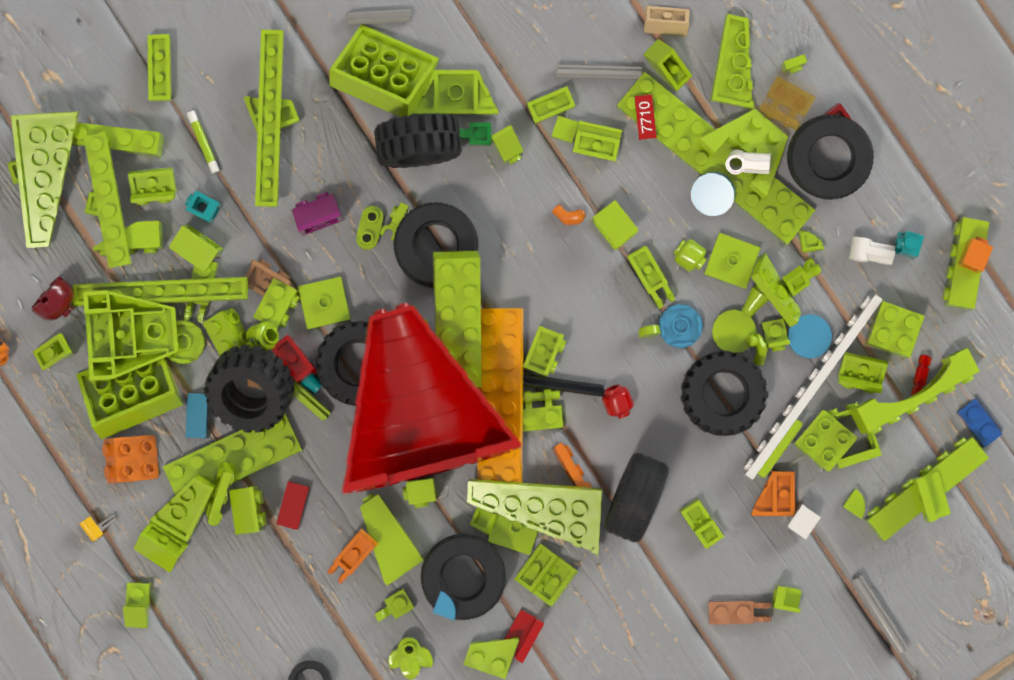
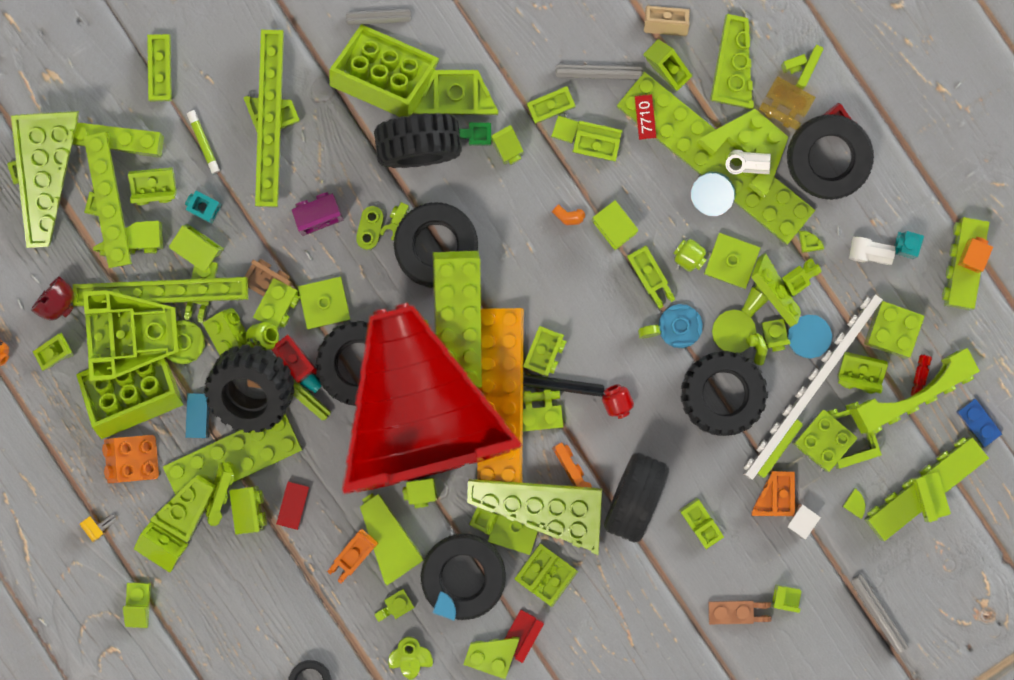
(809, 67): none -> lime tile

